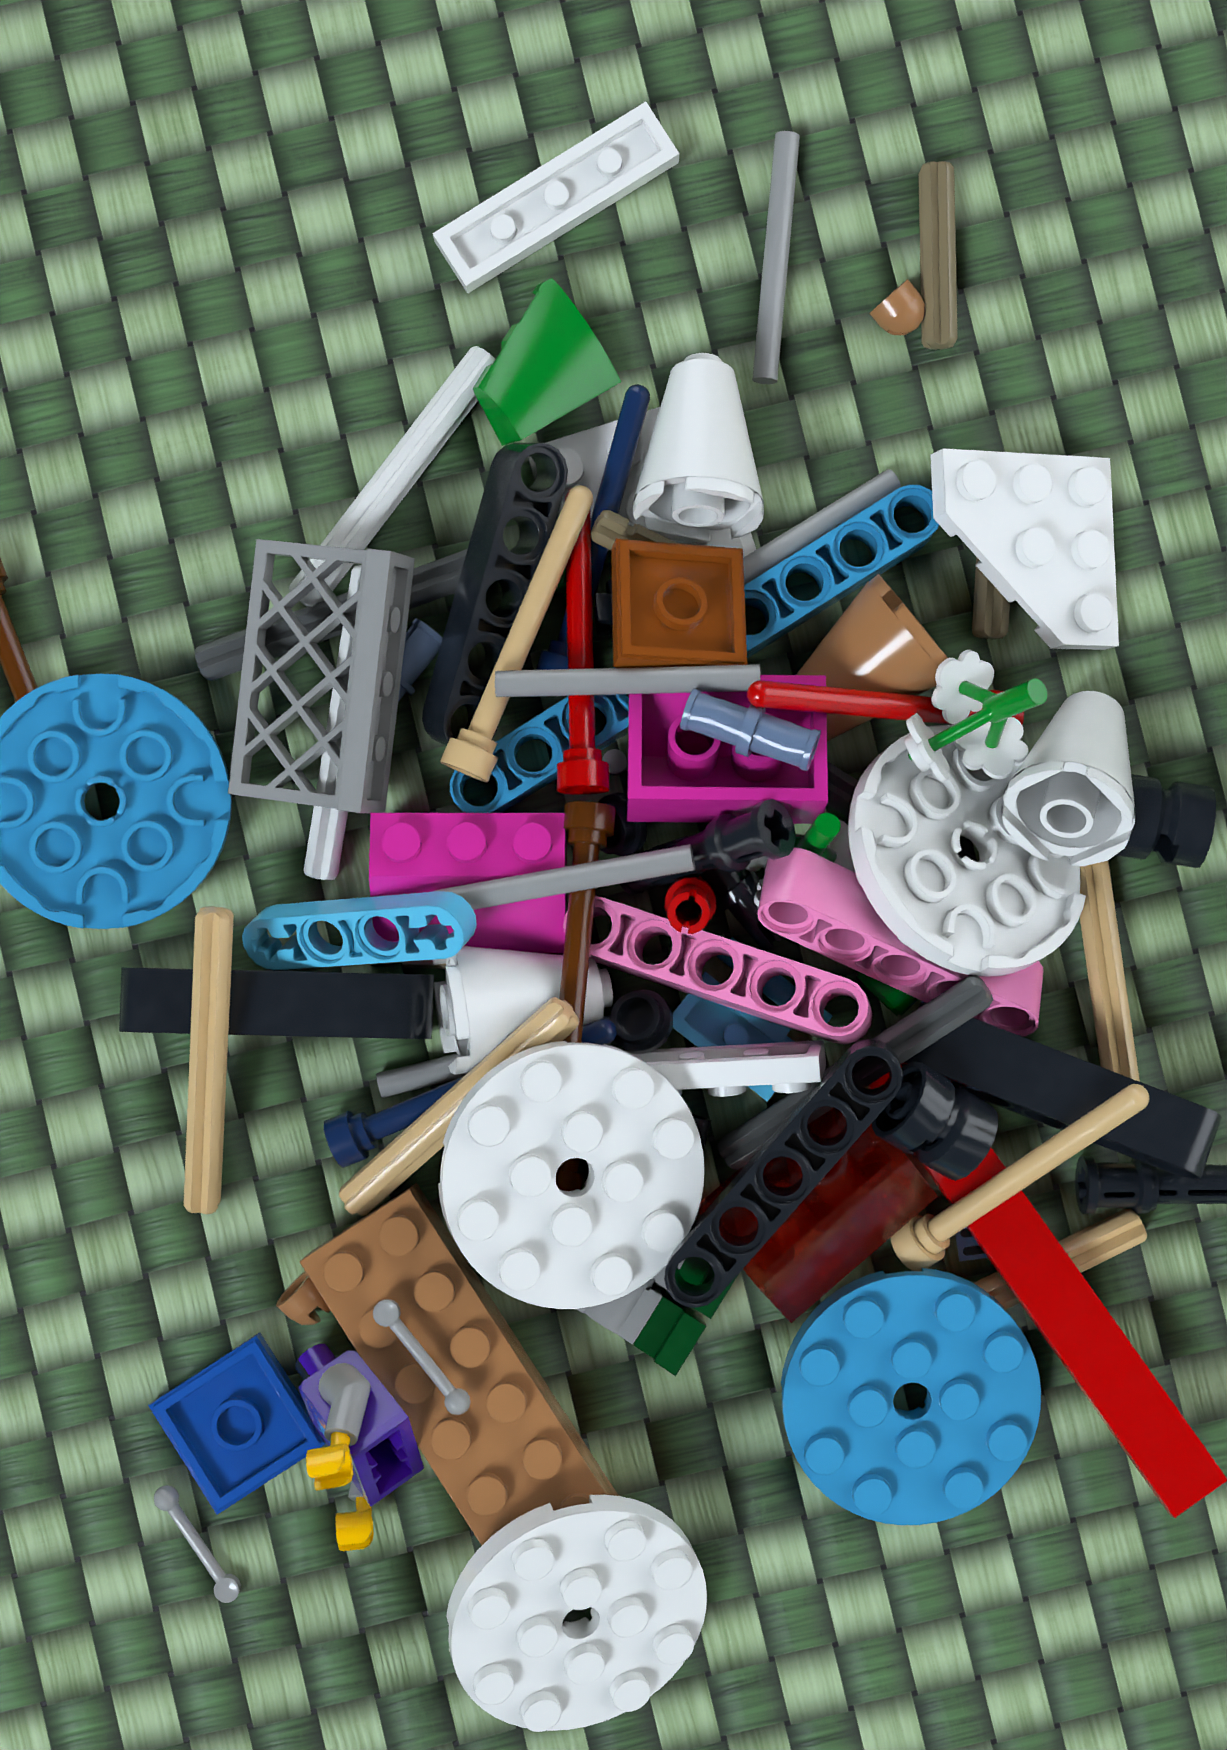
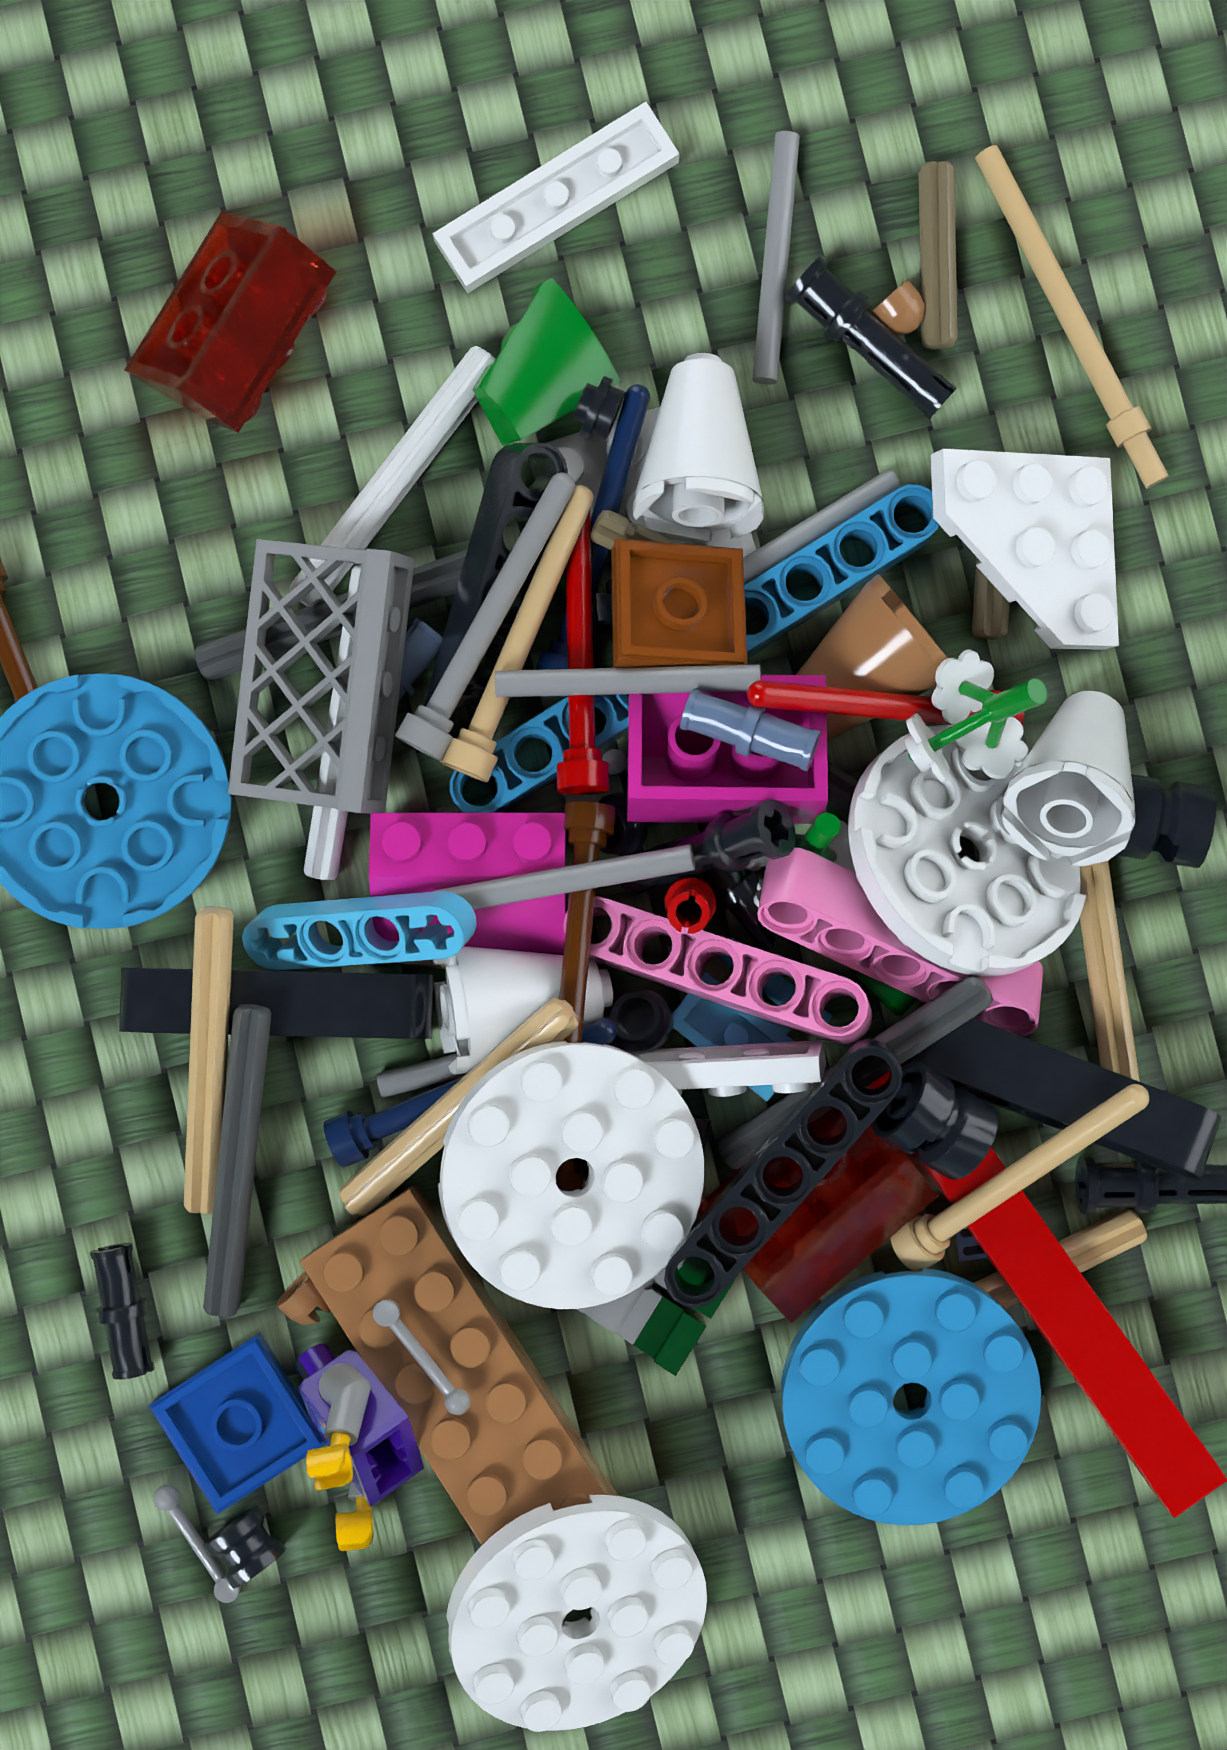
(122, 1311): none -> black pin
(232, 319): none -> clear red slope
(237, 1159): none -> dark grey axle
(244, 1547): none -> black wheel
(430, 725): none -> light grey piece
(598, 408): none -> black plate
(850, 320): none -> black pin
(1126, 424): none -> tan bar

